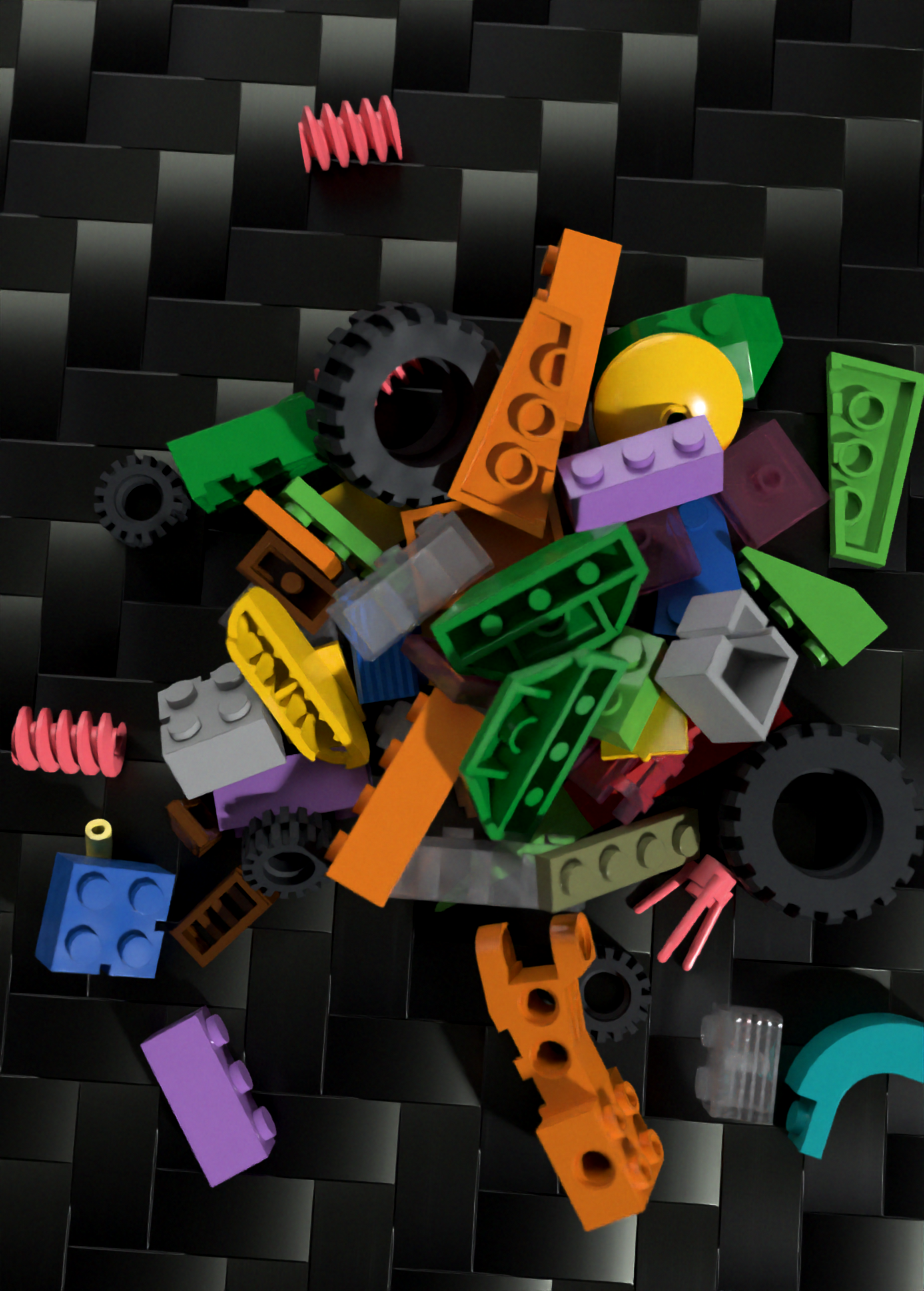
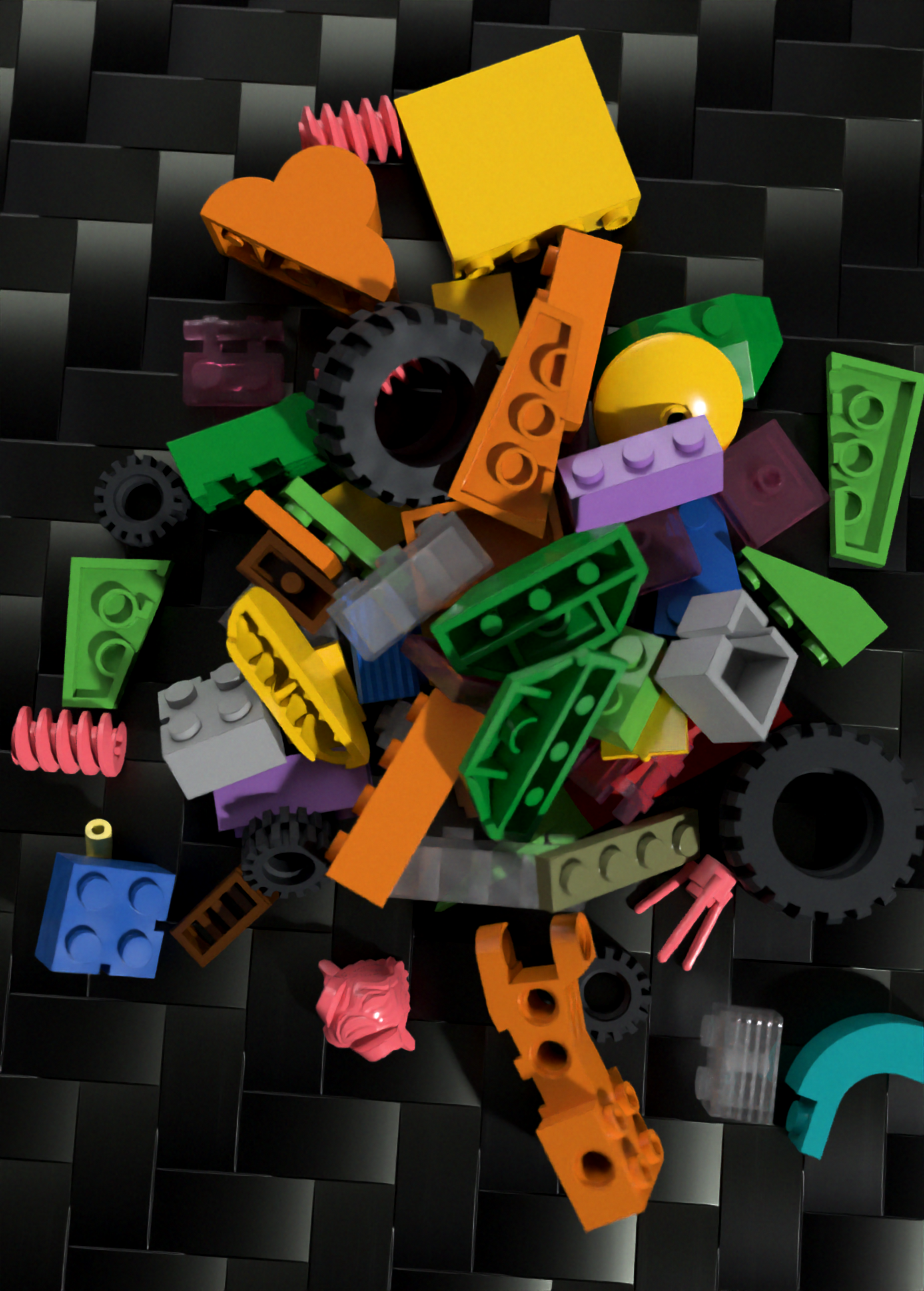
(107, 625): none -> bright green wing
(194, 824): reddish brown slope -> none
(210, 1095): medium lavender brick -> none
(233, 378): none -> clear pink plate
(309, 229): none -> orange brick
(366, 1006): none -> coral hair
(486, 303): none -> yellow piece
(518, 157): none -> yellow panel

